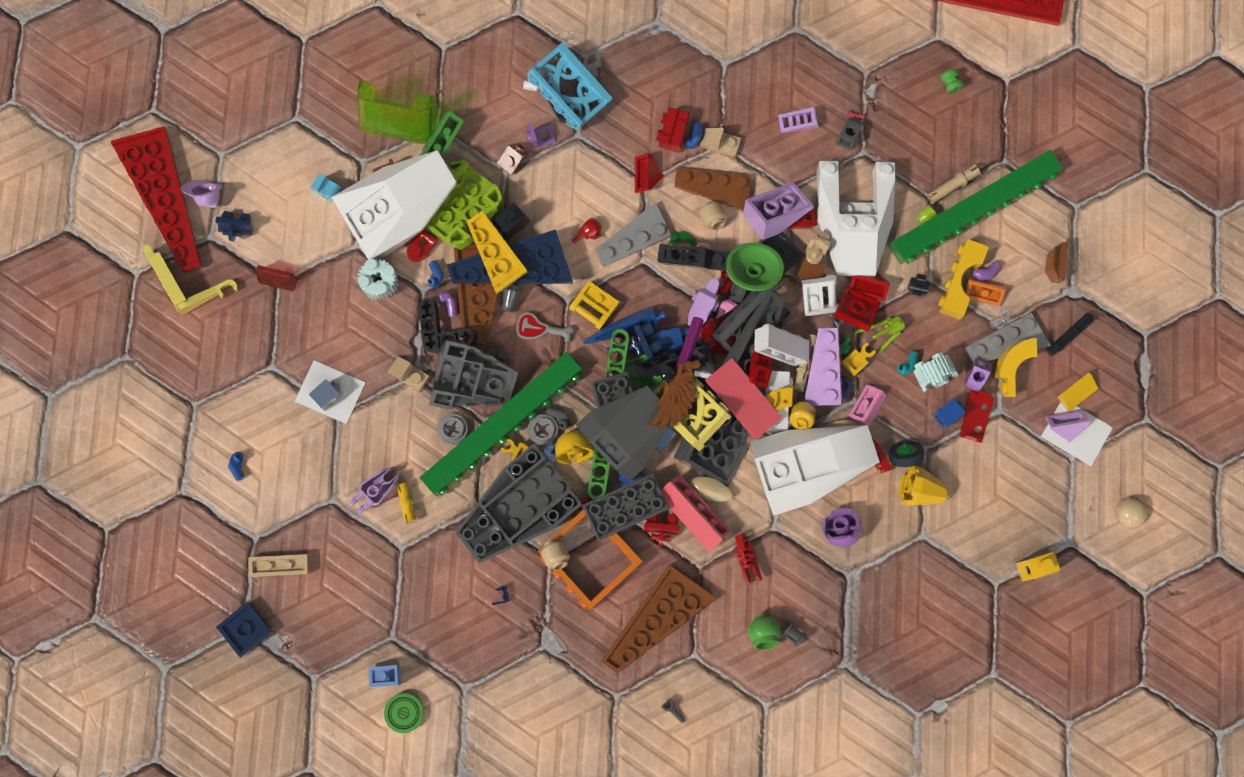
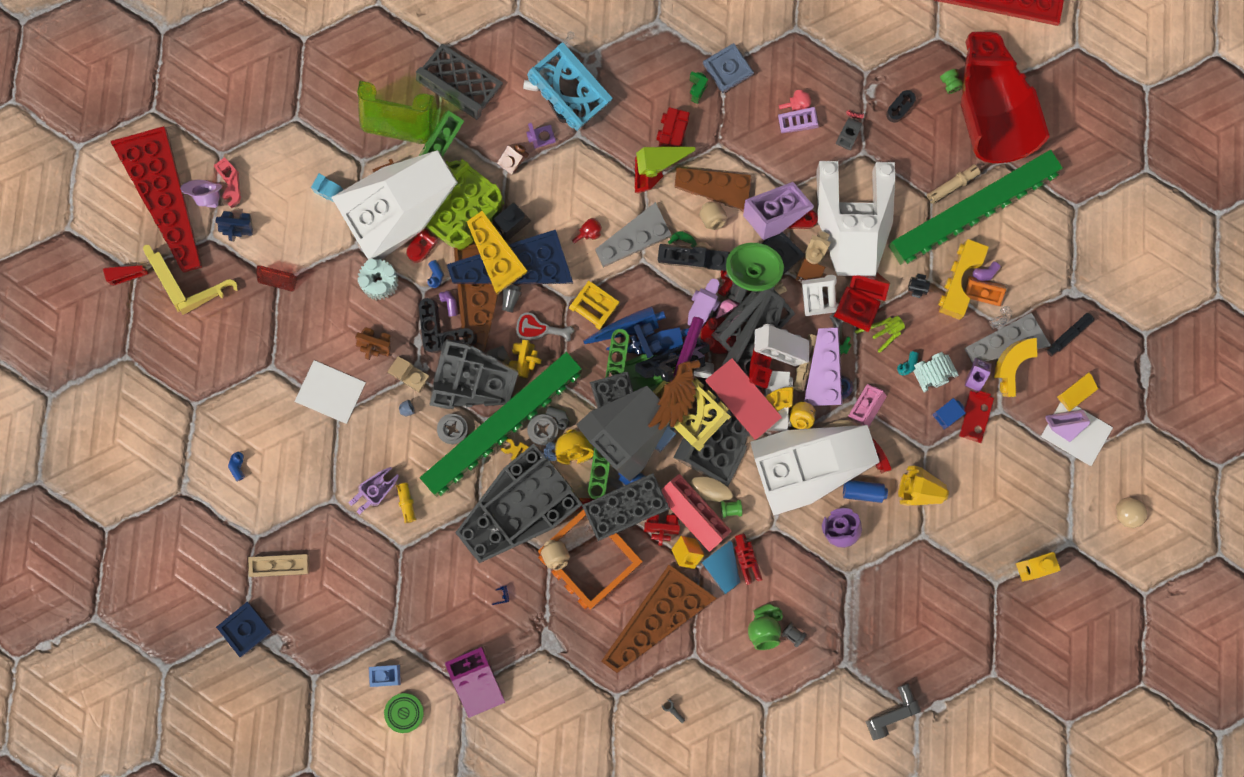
(119, 275): none -> red slope
(233, 188): none -> coral piece
(326, 394): sand blue brick -> none
(372, 345): none -> dark orange hips
(406, 408): none -> sand blue hinge
(447, 90): none -> dark grey fence
(475, 682): none -> slope
(527, 358): none -> yellow hips
(656, 159): none -> lime slope
(687, 552): none -> yellow panel
(696, 136): blue arm -> none
(699, 86): none -> green bracket
(717, 141): tan slope -> none
(723, 567): none -> dark azure slope
(728, 68): none -> sand blue plate
(731, 508): none -> bright green bush
(770, 610): none -> bright green arm
(799, 101): none -> coral piece
(857, 361): yellow plate -> none
(865, 491): none -> blue brick
(877, 724): none -> dark grey beam
(898, 104): none -> black beam
(906, 453): black wheel -> none
(926, 214): lime hose -> none
(998, 103): none -> red windscreen
(1056, 263): dark orange slope -> none

